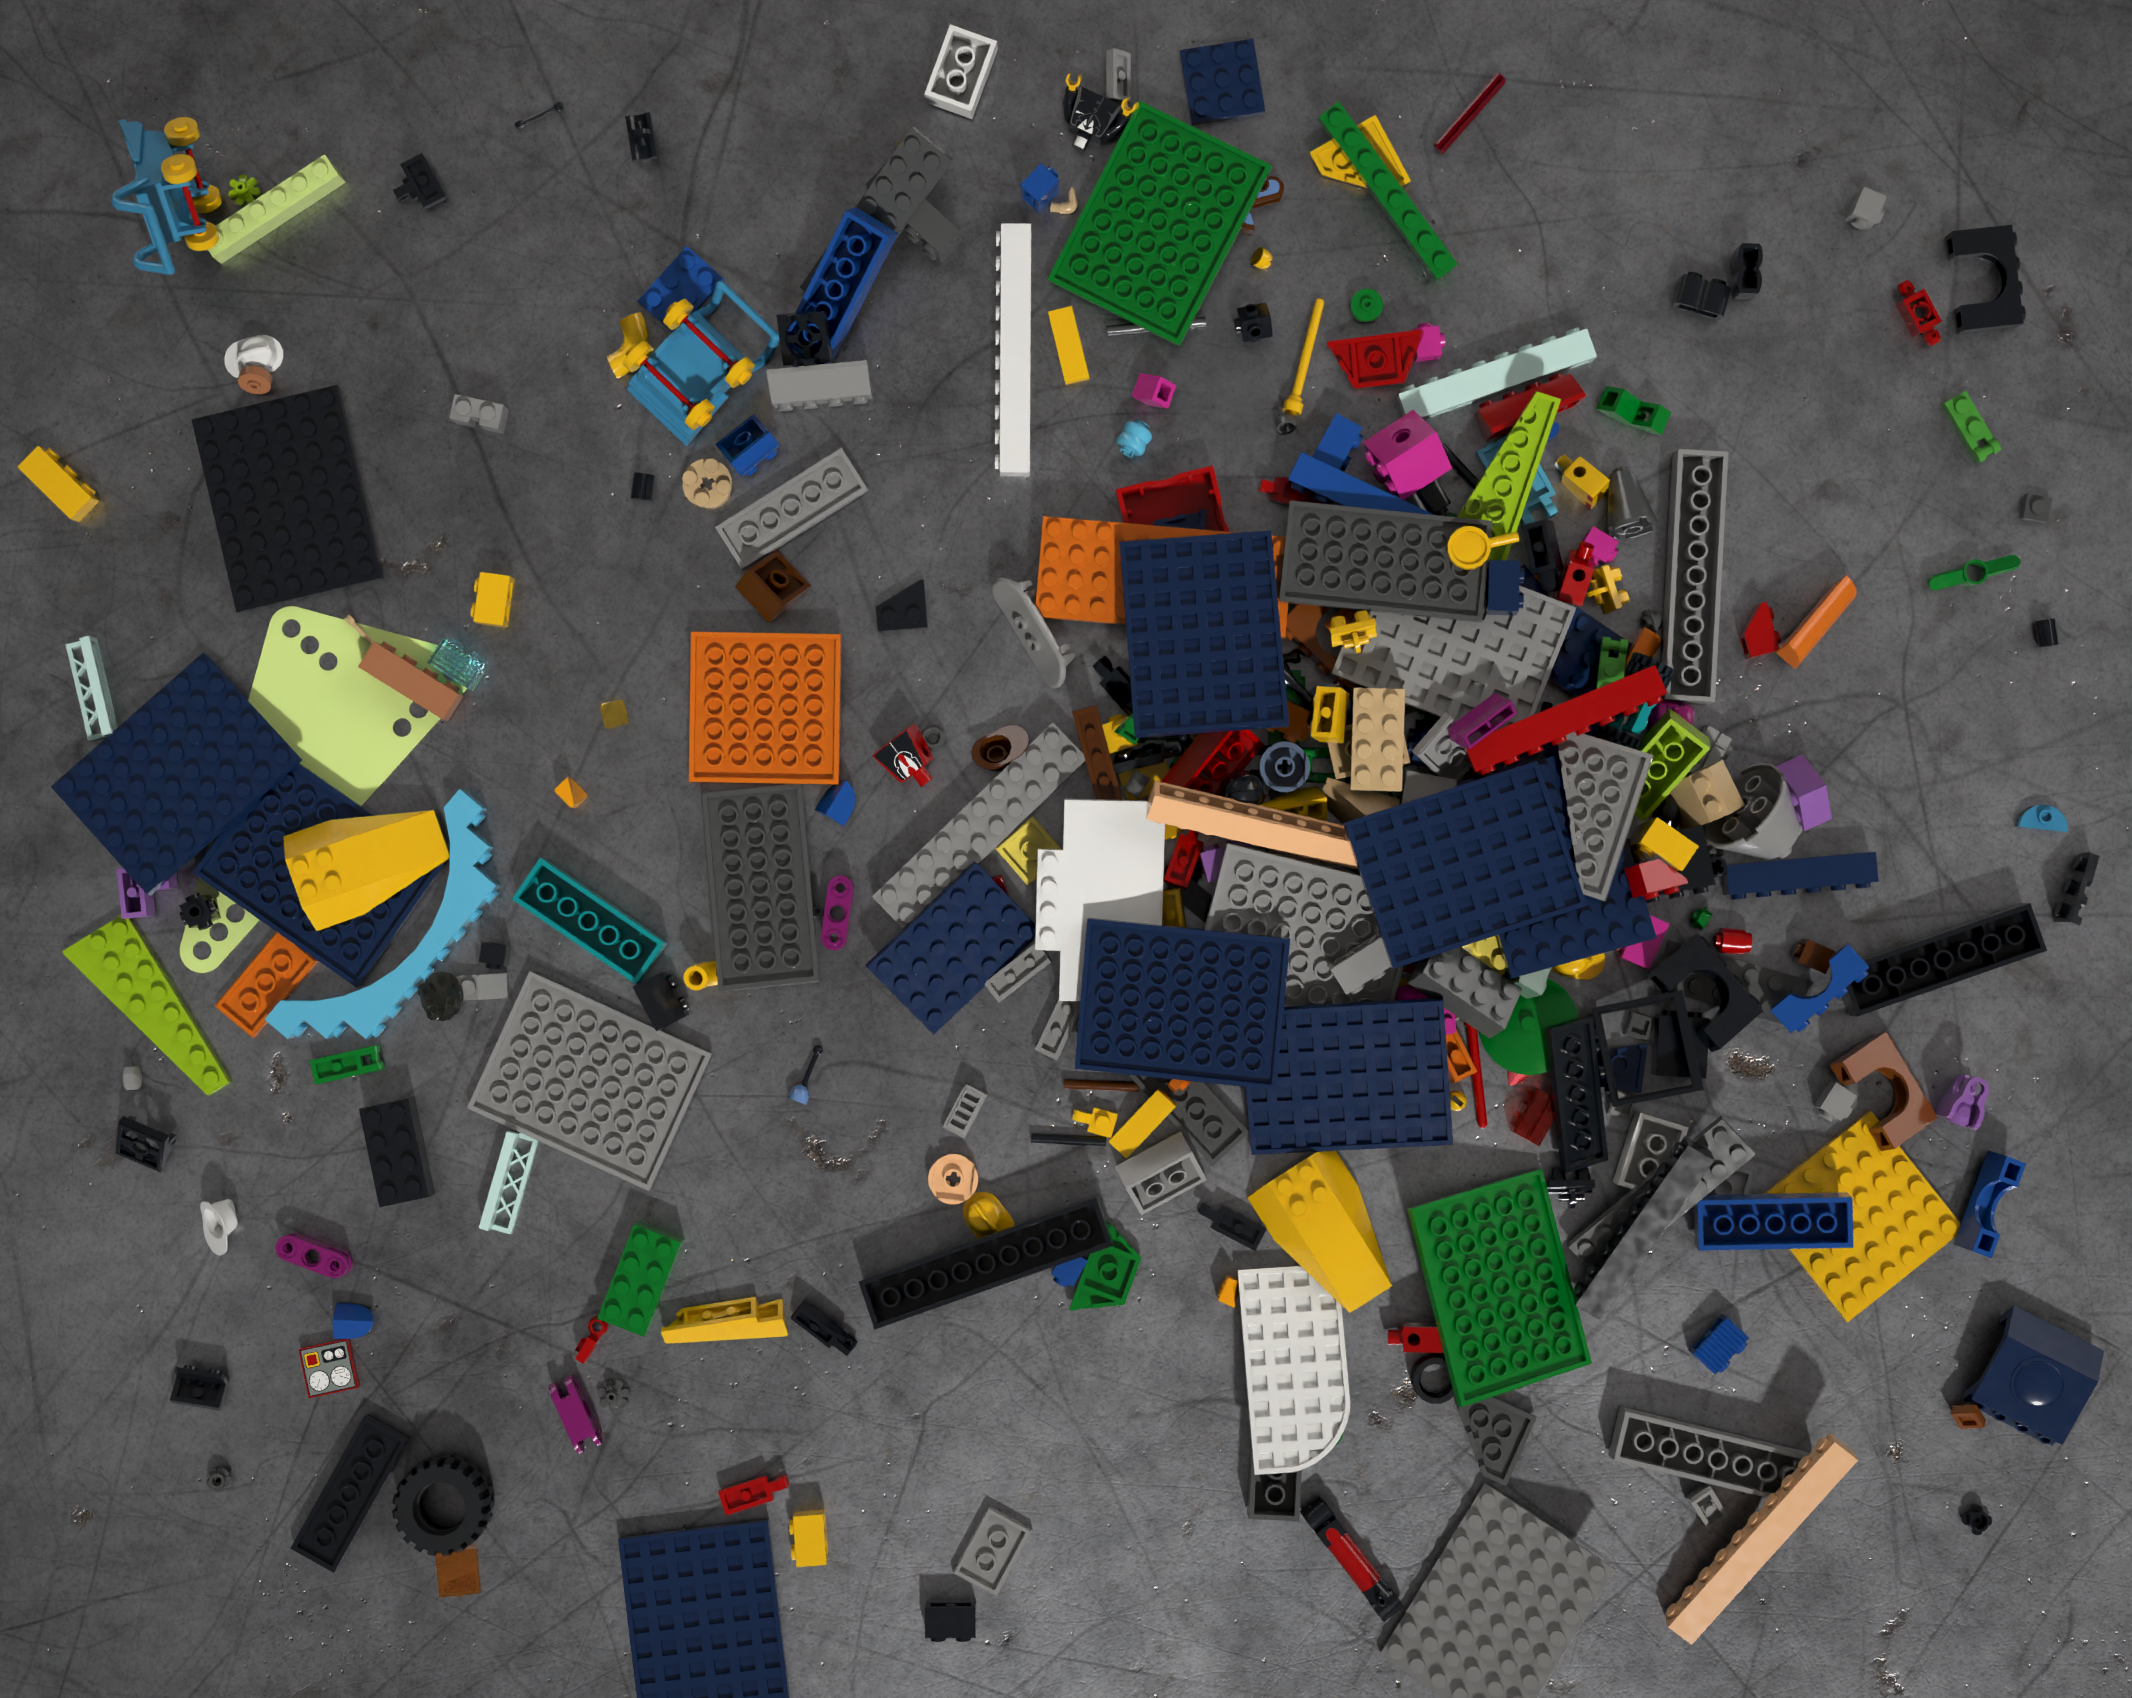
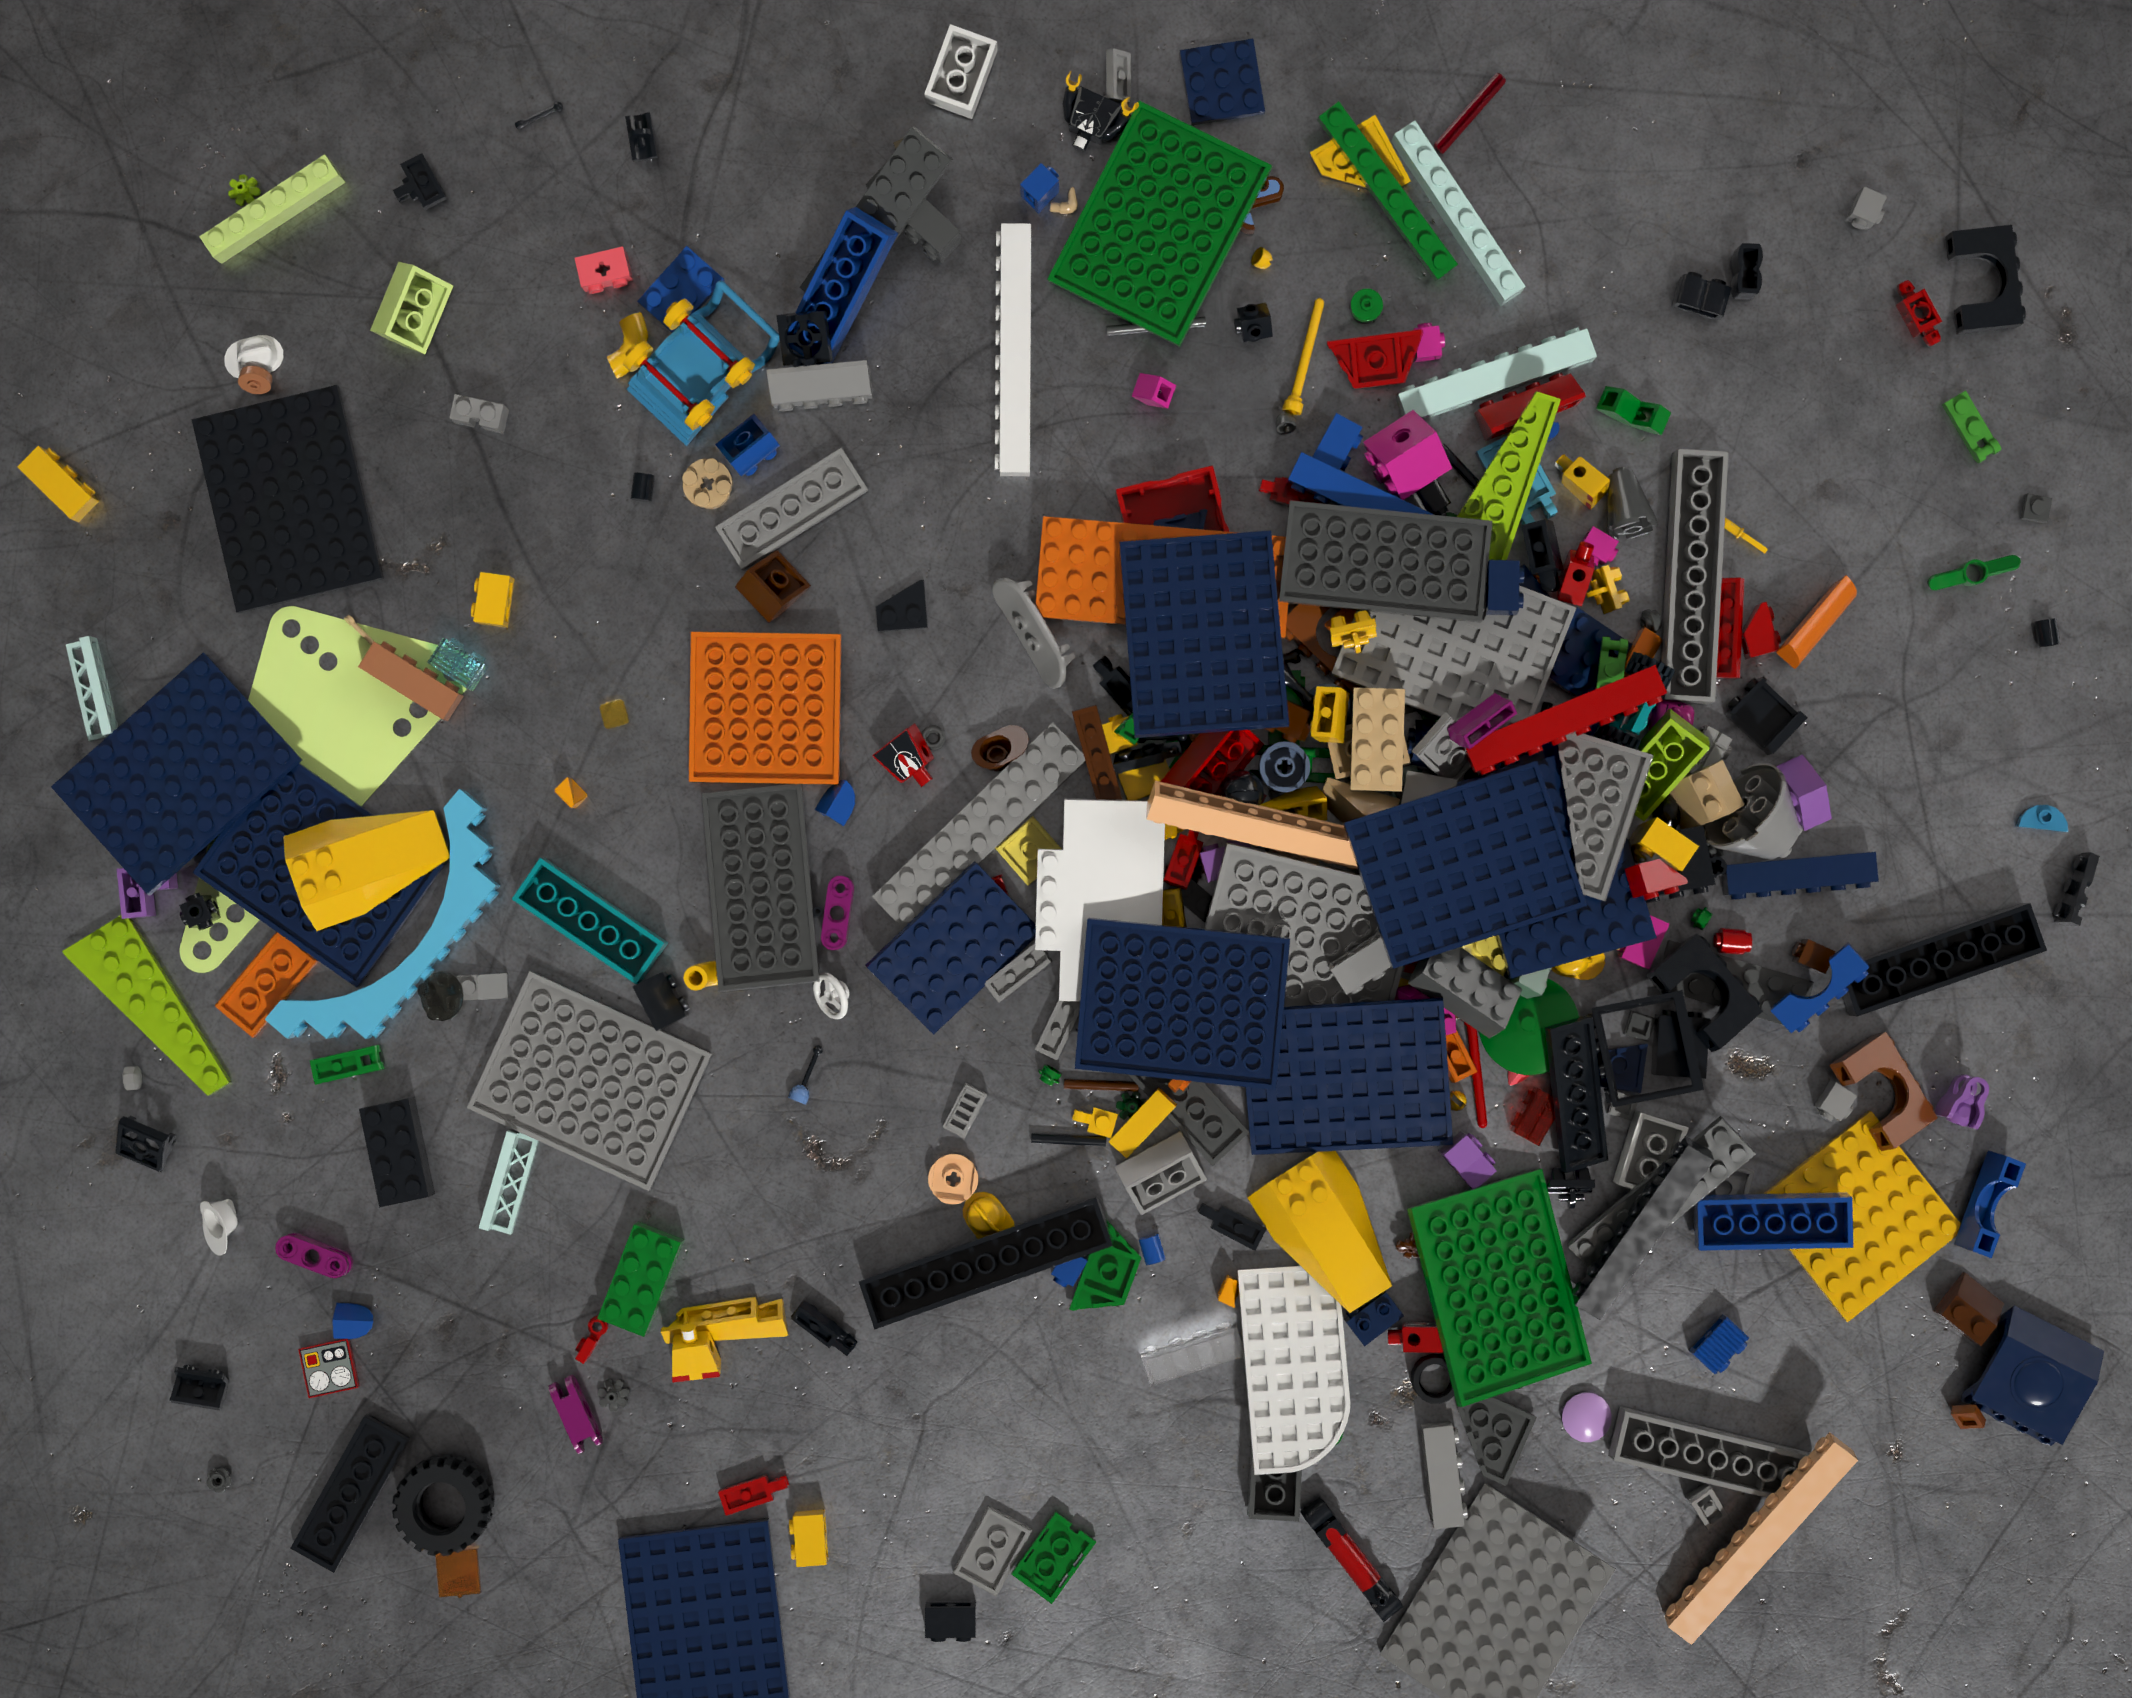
(165, 191): dark azure piece -> none
(411, 307): none -> yellowish green slope
(494, 955): black plate -> none
(591, 266): none -> coral brick
(694, 1355): none -> yellow torso
(835, 993): none -> white piece
(1049, 1075): none -> green plate
(1053, 1557): none -> green piece
(1068, 345): yellow tile -> none
(1127, 1102): none -> dark green plant
(1134, 438): medium azure piece -> none
(1136, 784): dark grey hinge -> none
(1152, 1249): none -> blue piece
(1192, 1354): none -> clear brick
(1373, 1318): none -> dark blue brick
(1408, 1247): none -> reddish brown plant
(1442, 1475): none -> light grey brick
(1457, 213): none -> light aqua brick
(1468, 1159): none -> medium lavender brick
(1471, 547): yellow piece -> none
(1586, 1417): none -> lavender dish
(1730, 628): none -> red plate
(1738, 531): none -> yellow piece
(1764, 715): none -> black panel
(1970, 1309): none -> reddish brown slope
(1980, 1526): black plate -> none

